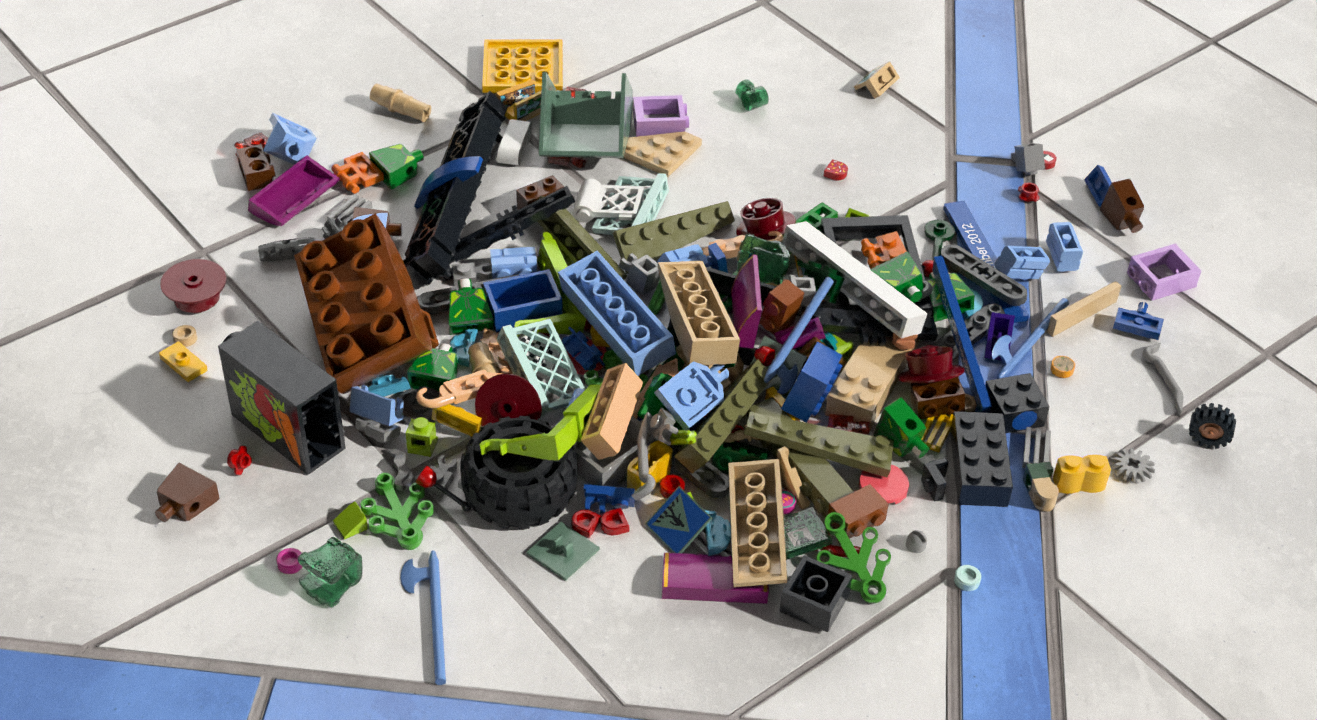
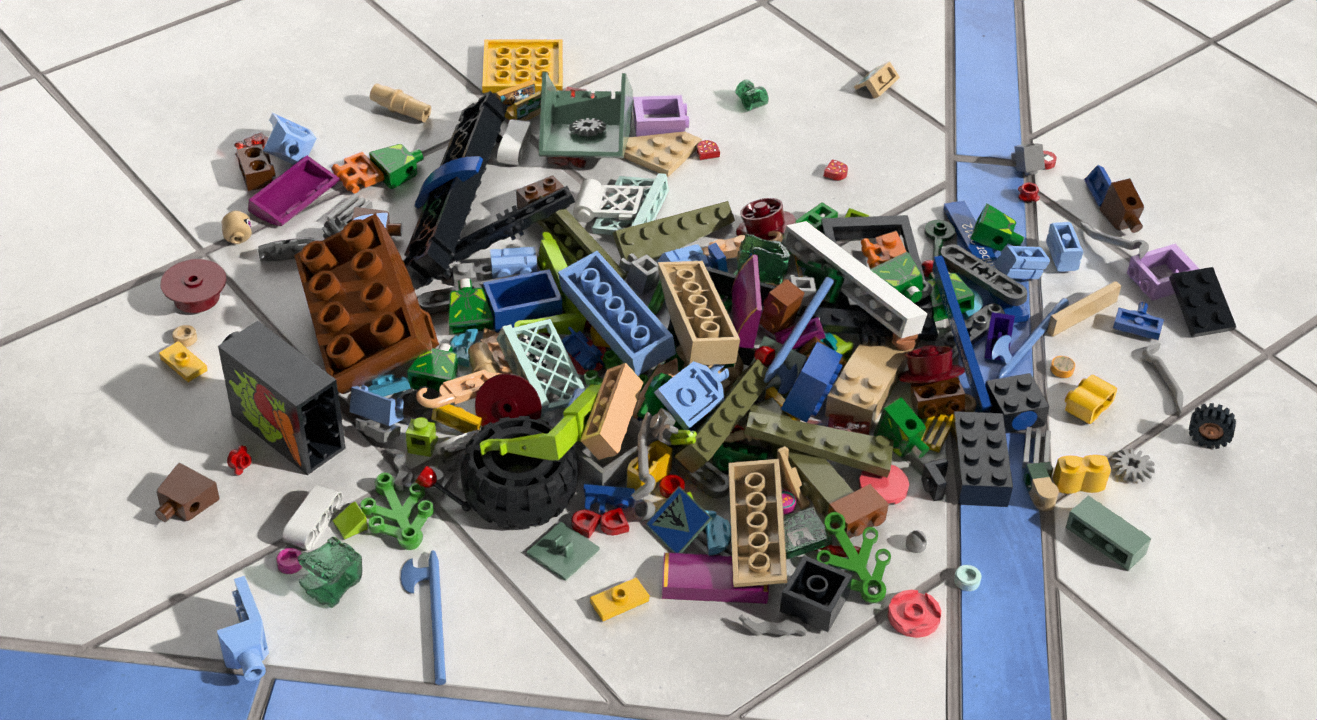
(236, 227): none -> tan head
(245, 642): none -> light blue plate
(312, 517): none -> white beam
(455, 443): none -> white tile
(587, 127): none -> light grey gear
(619, 599): none -> yellow plate
(643, 509): none -> light grey hinge
(707, 149): none -> tile
(786, 627): none -> light grey hair
(914, 613): none -> coral tile
(995, 229): none -> green torso
(1090, 398): none -> yellow brick
(1108, 533): none -> sand green brick
(1143, 245): none -> light grey piece
(1202, 302): none -> black plate

